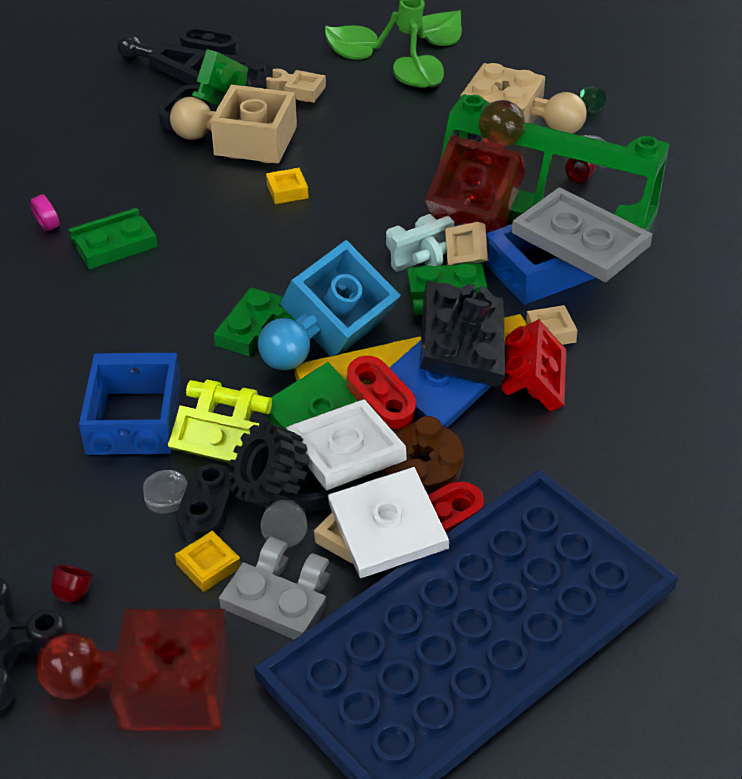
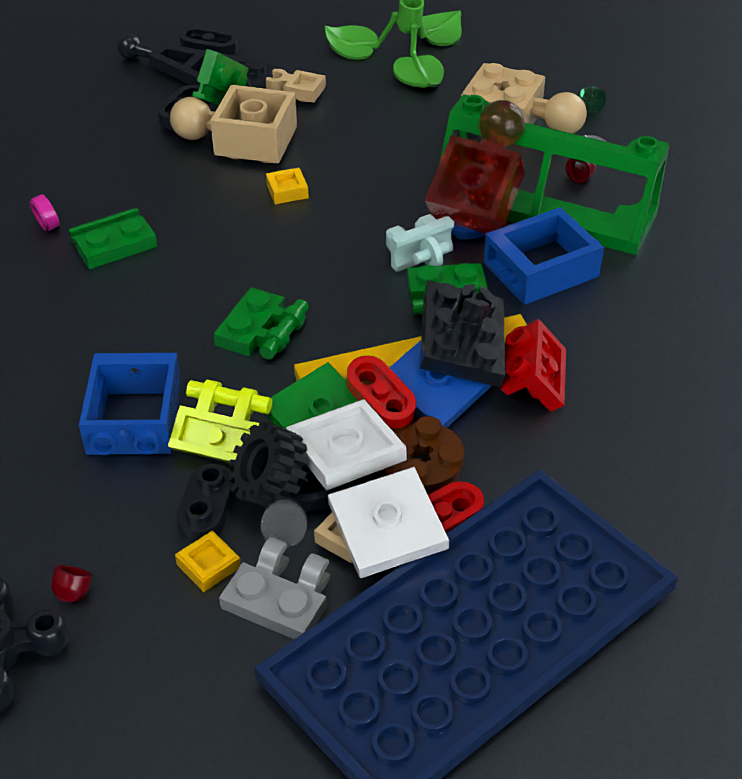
(162, 675): clear red brick -> none
(164, 491): clear tile -> none
(332, 303): dark azure brick -> none
(466, 244): tan plate -> none
(557, 321): tan plate -> none
(582, 234): light grey plate -> none

